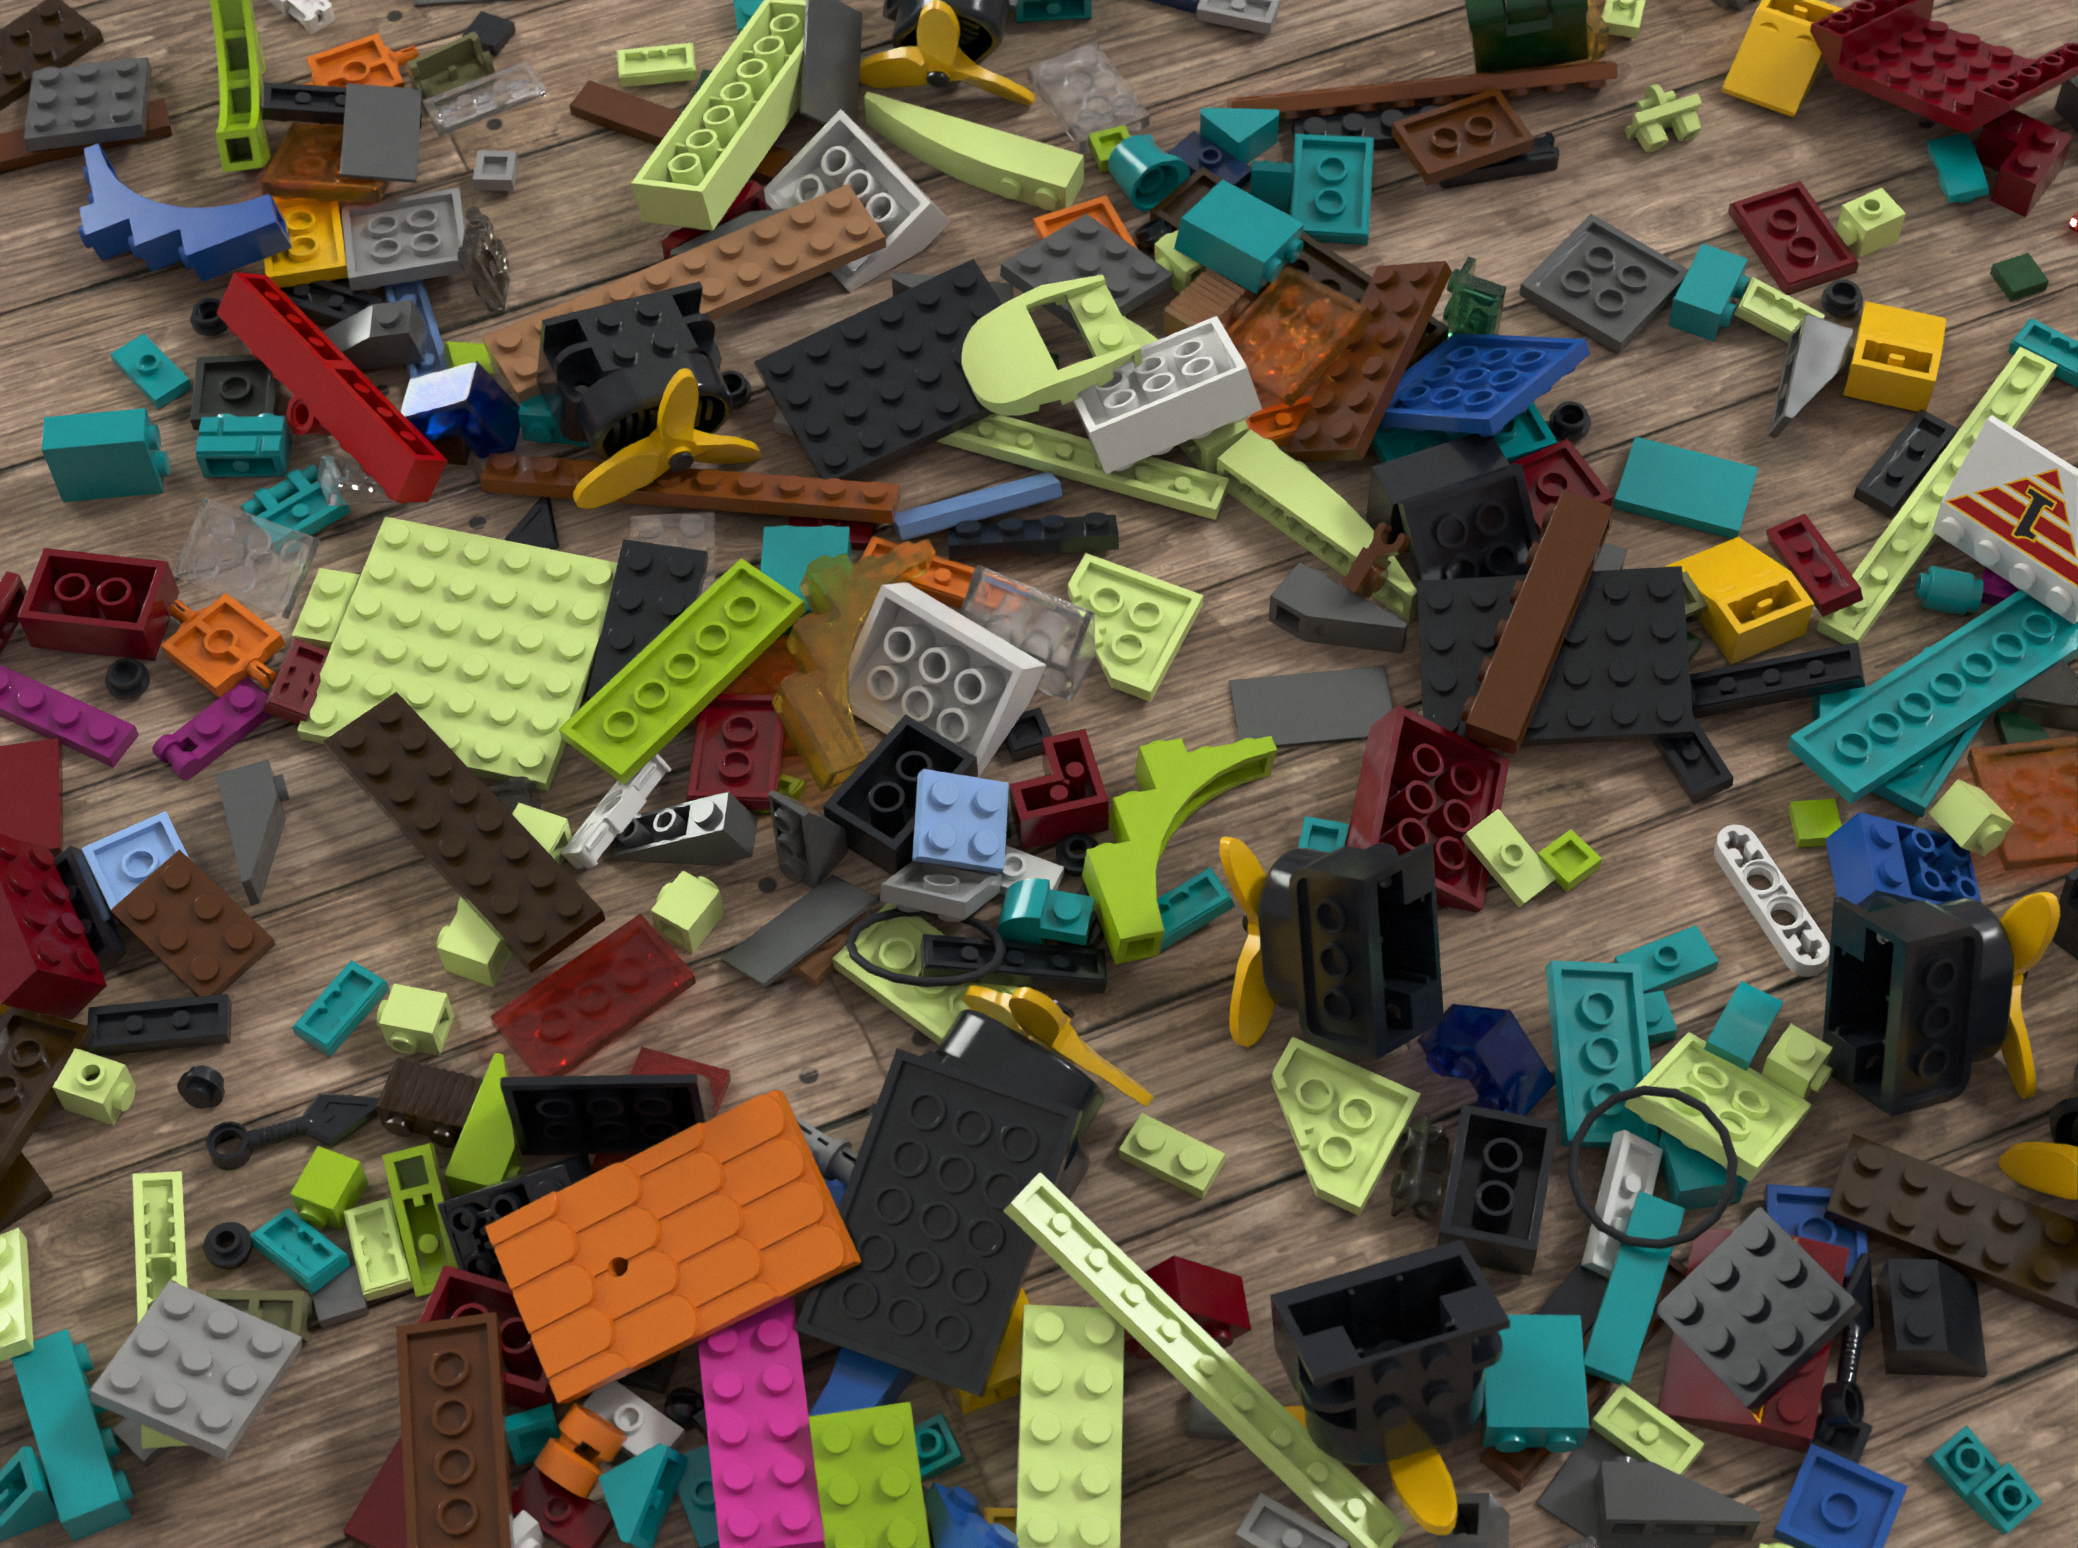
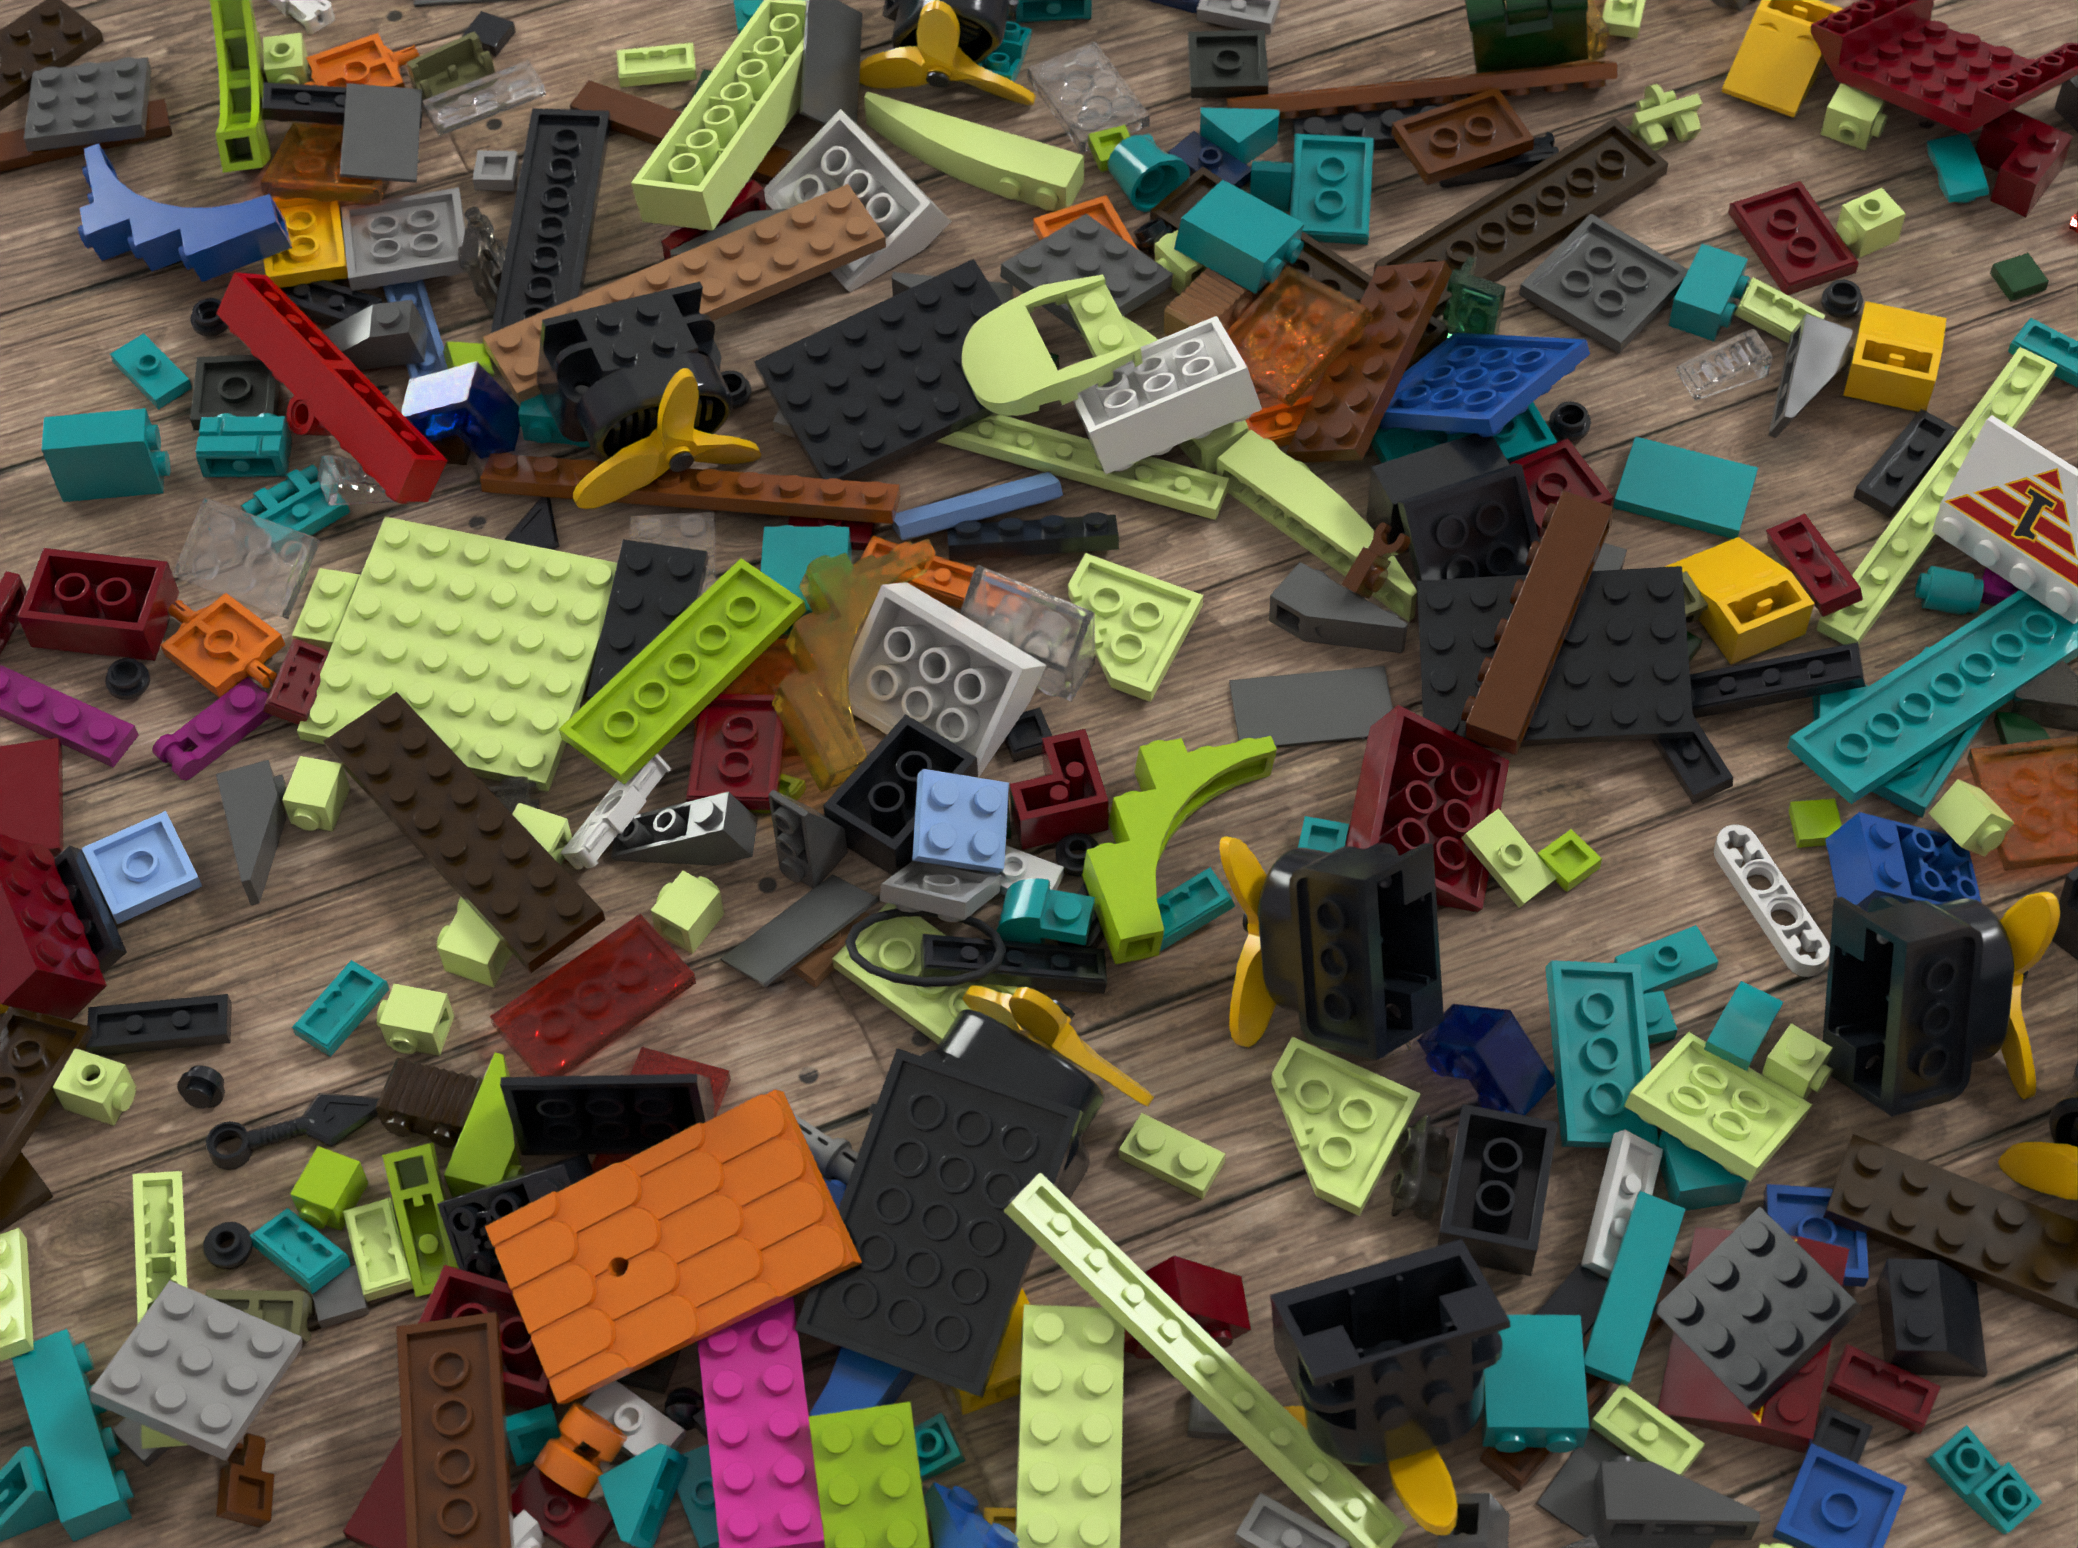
(192, 926): reddish brown plate -> none
(245, 1489): none -> reddish brown plate
(285, 59): none -> yellowish green brick
(316, 794): none -> yellowish green brick
(552, 213): none -> black plate
(1011, 53): none -> teal slope
(1227, 63): none -> pearl dark grey plate
(1538, 206): none -> dark brown plate
(1646, 1242): black piece -> none
(1746, 349): none -> clear slope
(1843, 1400): black piece -> none
(1854, 117): none -> yellowish green brick
(1883, 1389): none -> dark red plate

